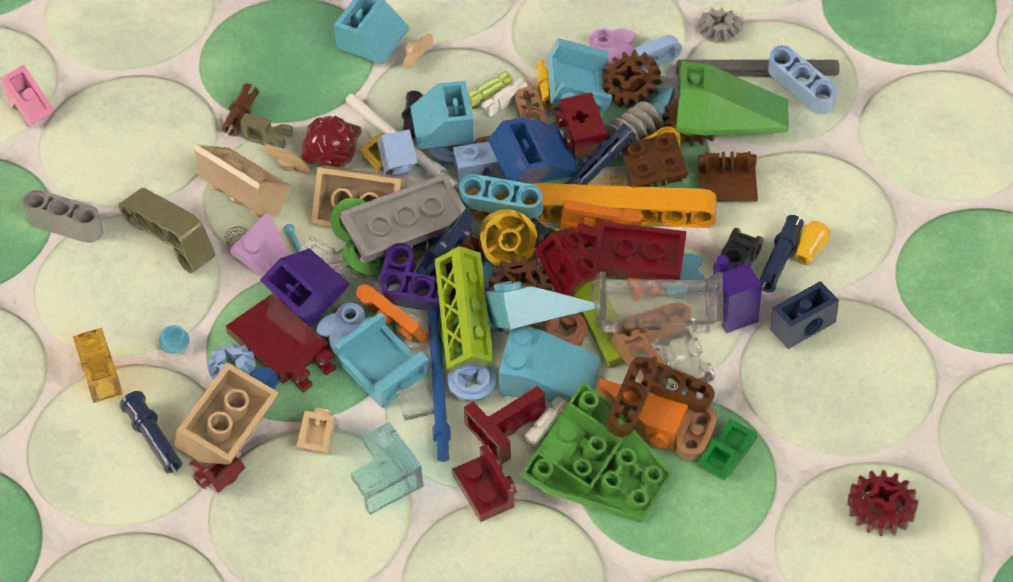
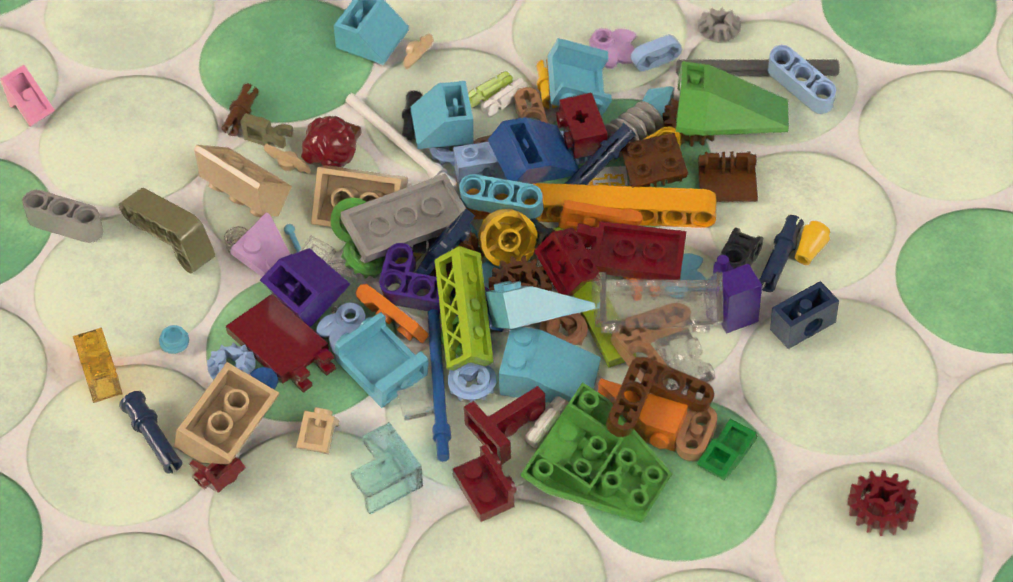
(372, 153): yellow slope -> none
(397, 152): light blue brick -> none
(632, 79): reddish brown gear -> none

